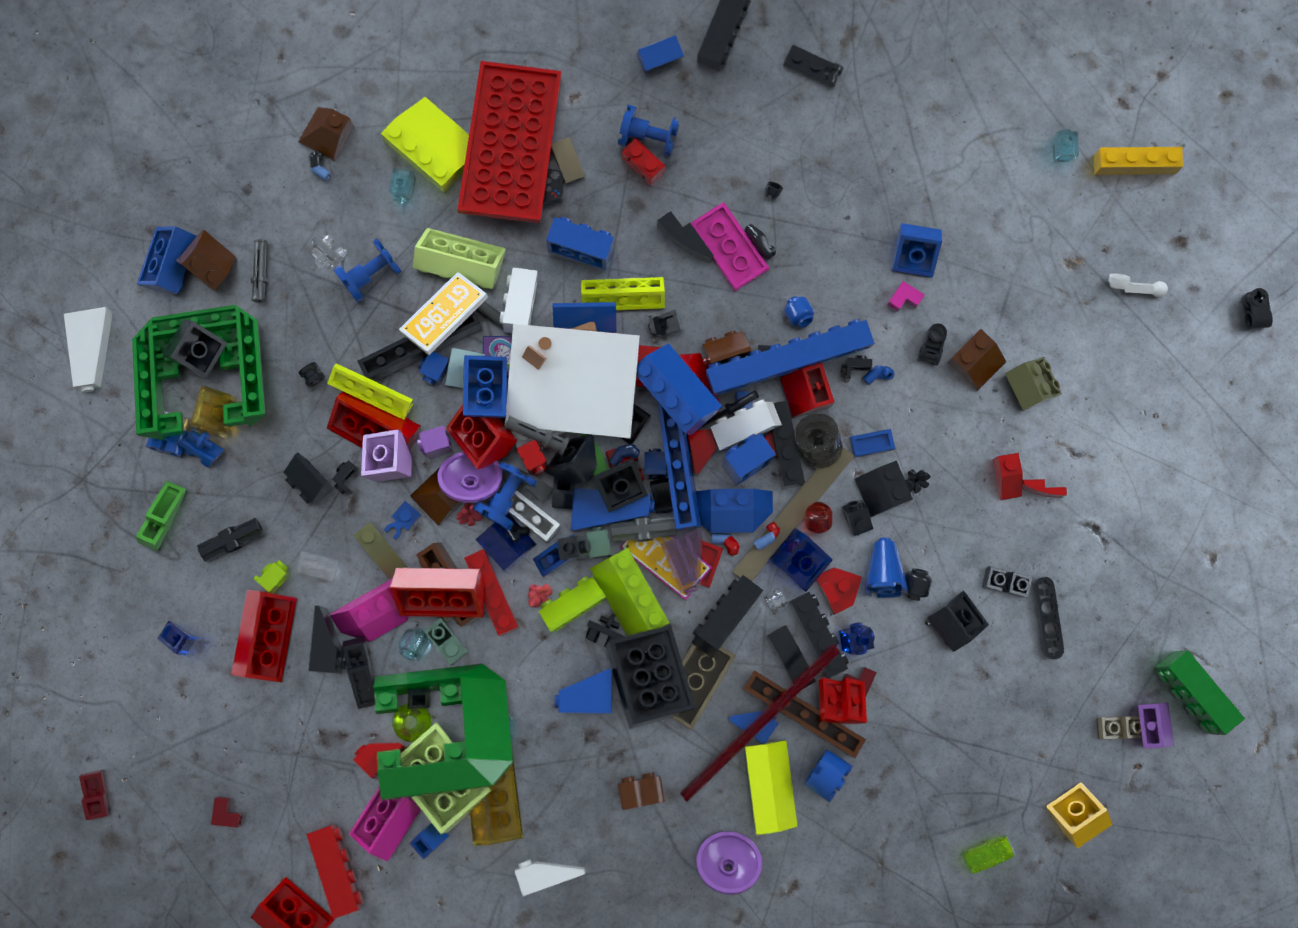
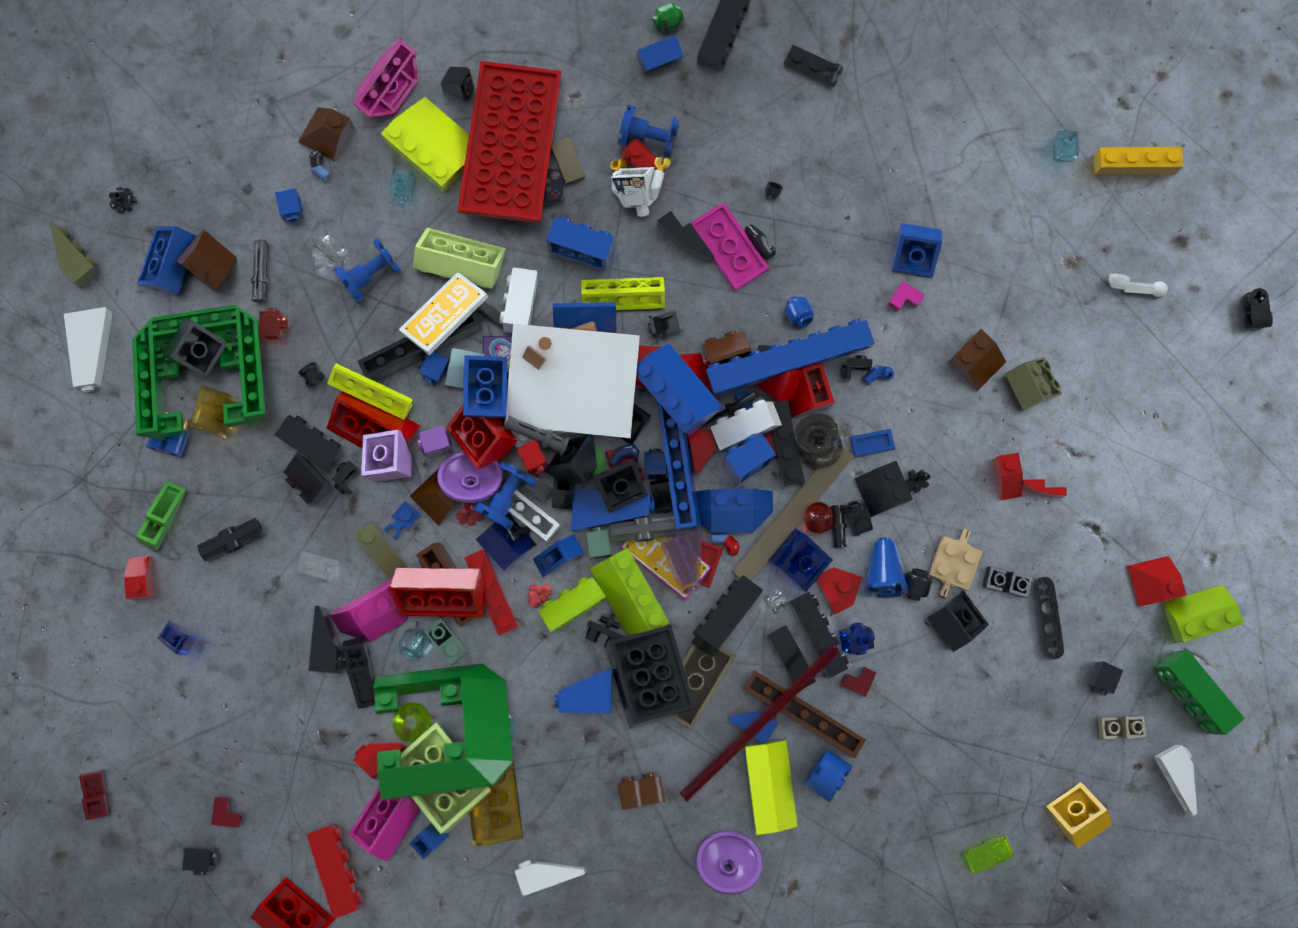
(71, 259): none -> olive slope
(122, 199): none -> black plant
(139, 578): none -> red slope
(199, 859): none -> black brick
(201, 447): blue hips -> none
(264, 636): red slope -> none
(272, 324): none -> clear red brick
(273, 576): lime brick -> none
(289, 205): none -> blue brick
(310, 442): none -> black brick
(388, 81): none -> dark pink wedge
(418, 698): black slope -> none
(458, 82): none -> black slope
(574, 547): black bracket -> none
(638, 185): none -> white torso
(668, 17): none -> green head
(769, 538): medium blue arm -> none
(782, 386): none -> red slope
(838, 526): none -> black pin
(842, 701): red slope -> none
(933, 348): black piece -> none
(955, 563): none -> tan plate
(1105, 678): none -> black brick
(1156, 581): none -> red slope
(1156, 725): medium lavender brick -> none
(1179, 773): none -> white slope
(1202, 614): none -> lime slope

